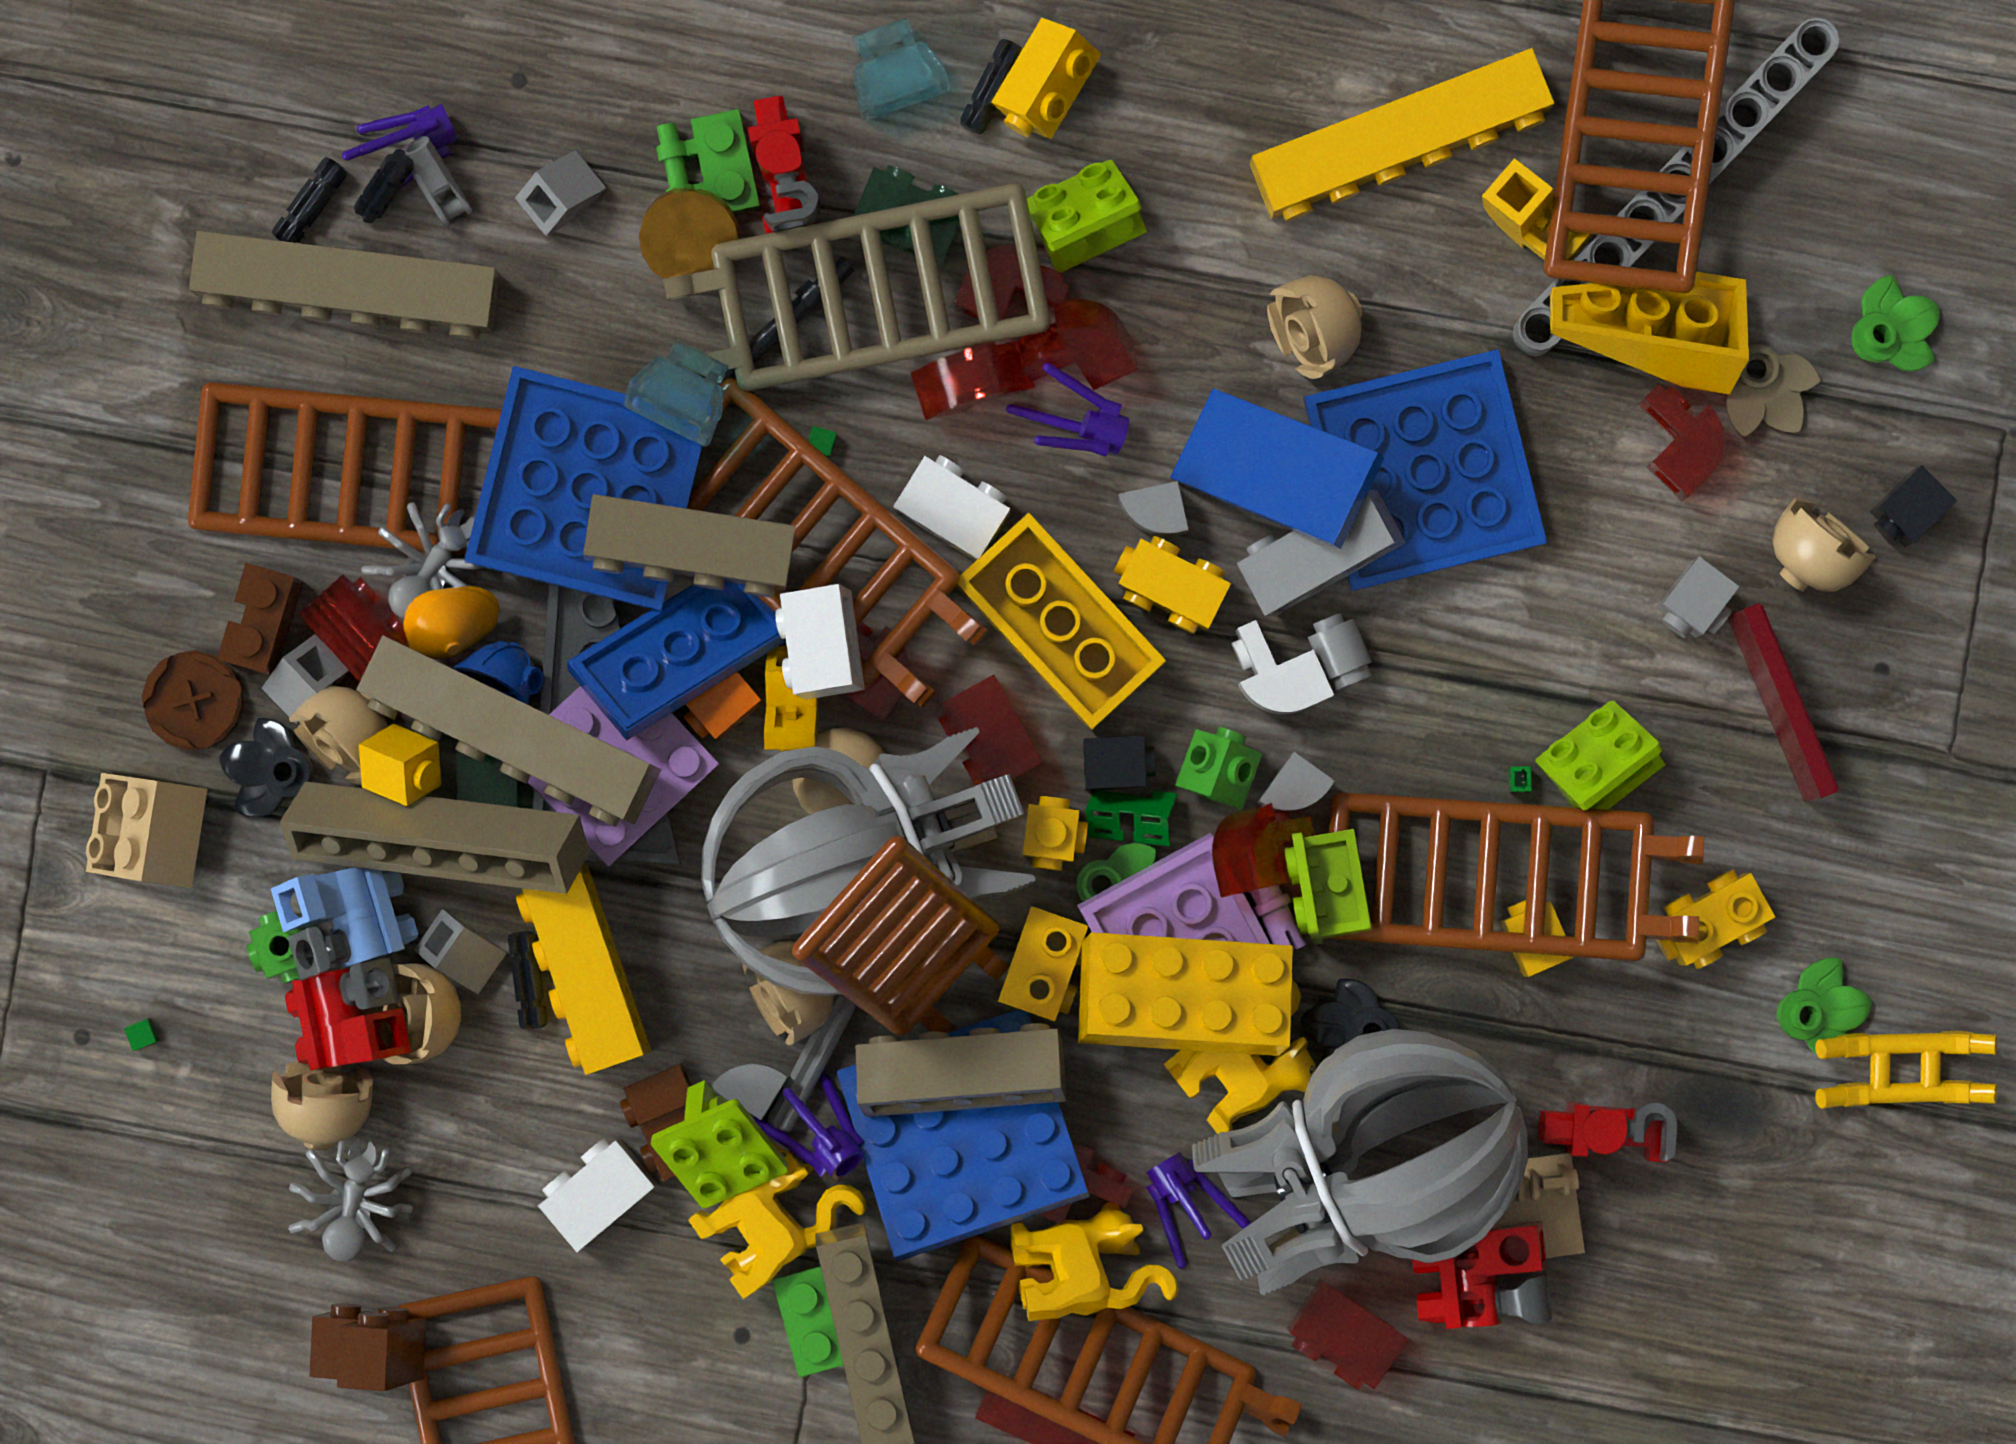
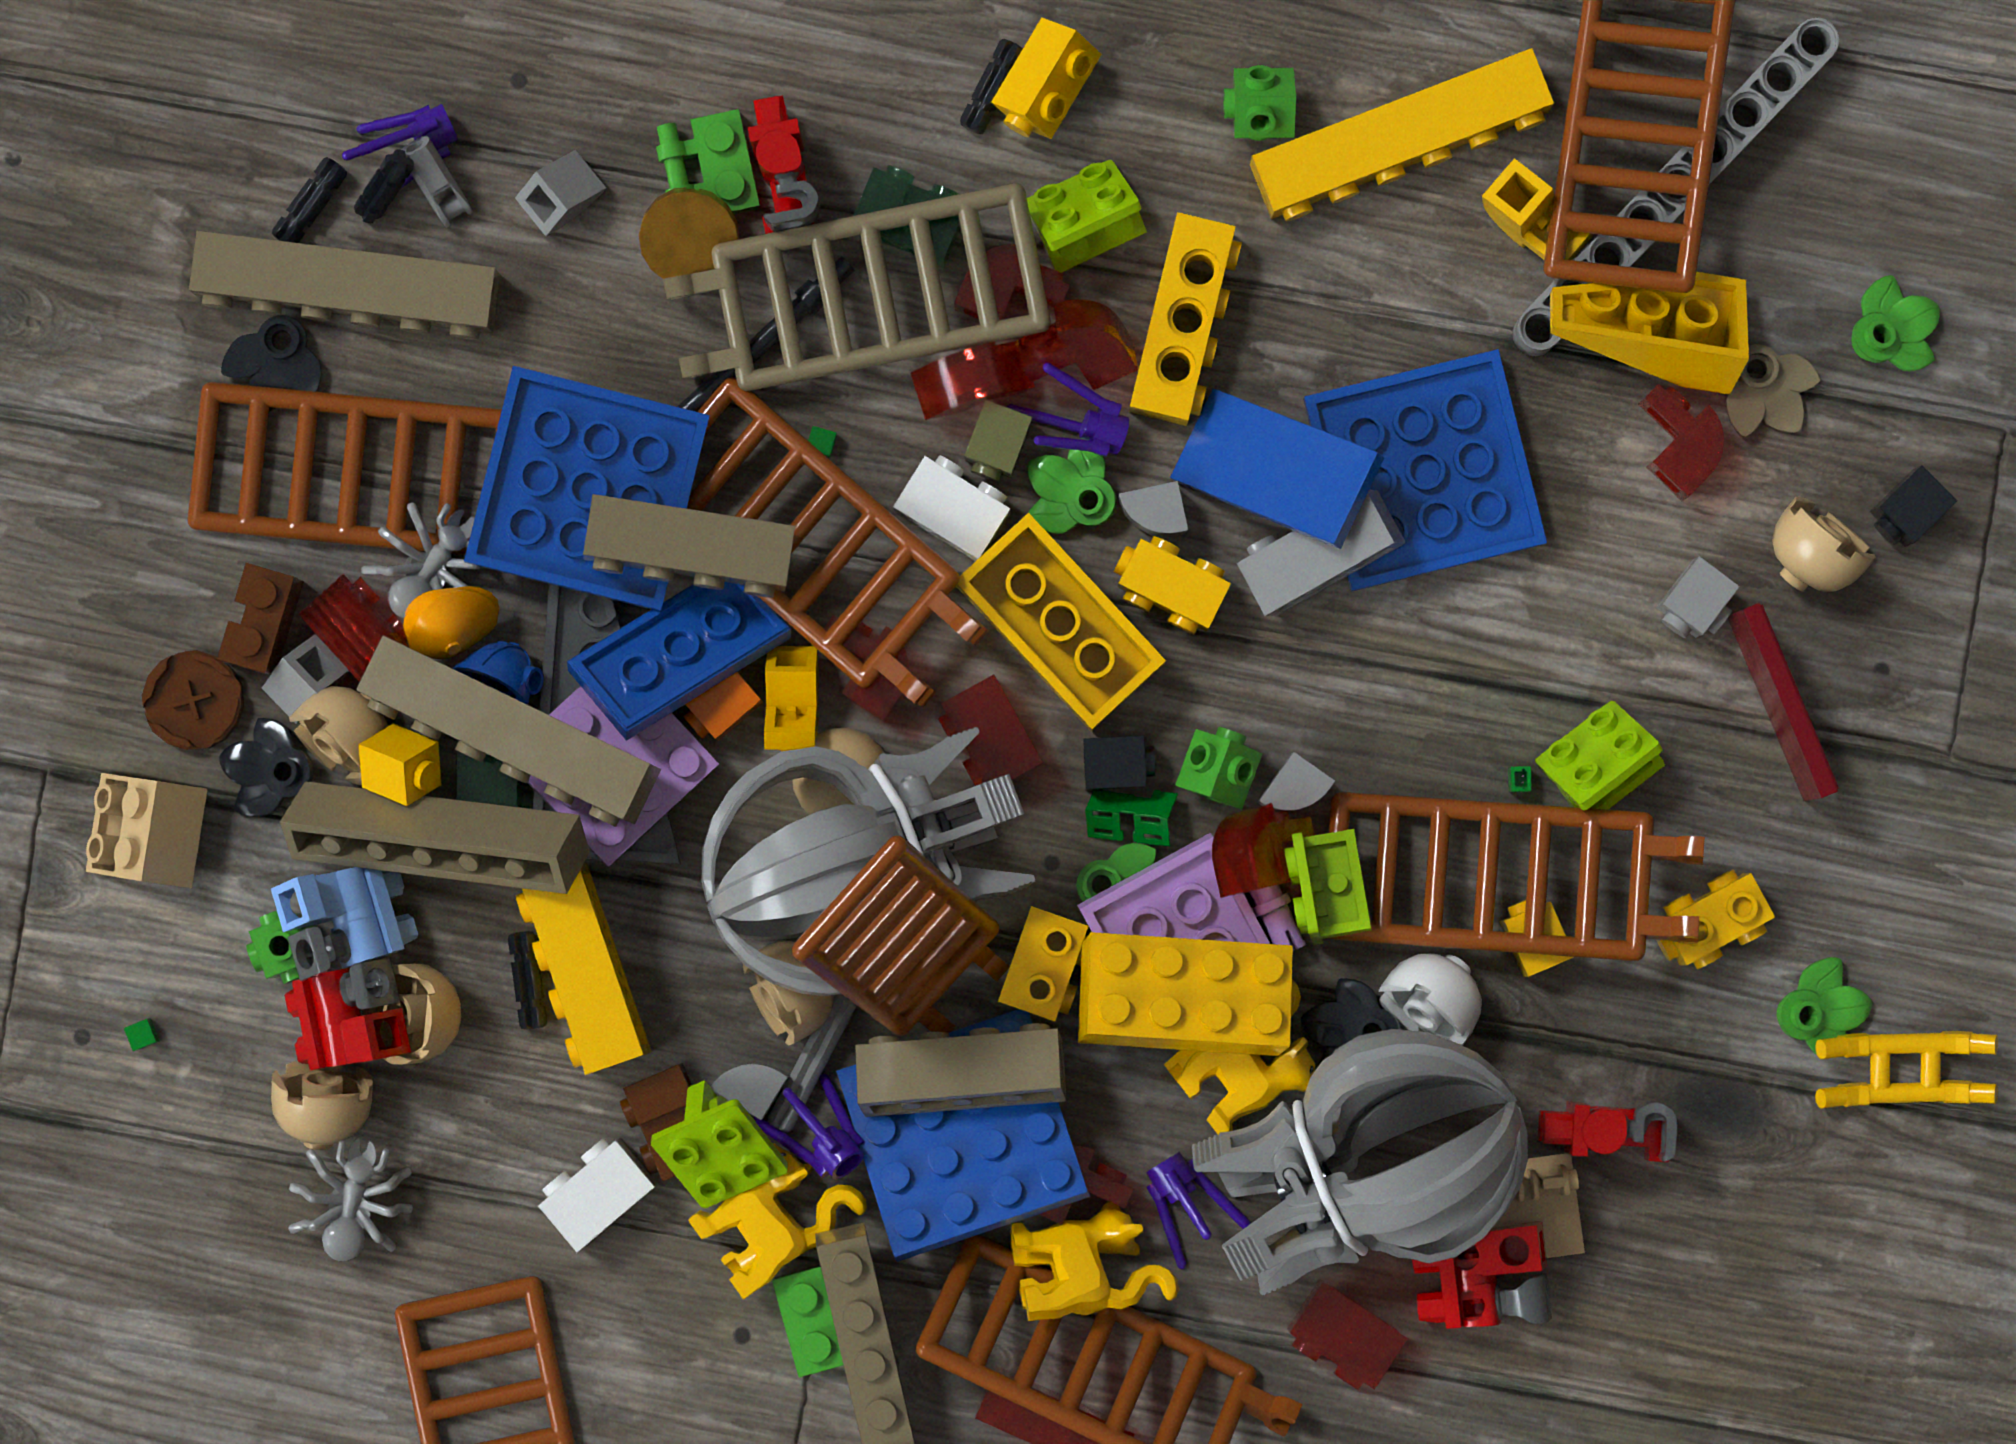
(266, 366): none -> black plate
(367, 1348): reddish brown brick -> none
(459, 951): light grey brick -> none
(678, 396): clear light blue piece -> none
(820, 642): white brick -> none
(896, 77): clear light blue piece -> none
(997, 441): none -> olive brick
(1053, 833): yellow brick -> none
(1063, 486): none -> bright green plate
(1190, 241): none -> yellow brick
(1261, 103): none -> bright green brick
(1280, 687): white brick -> none
(1316, 322): tan cylinder -> none
(1340, 651): light grey brick -> none
(1434, 996): none -> white cylinder

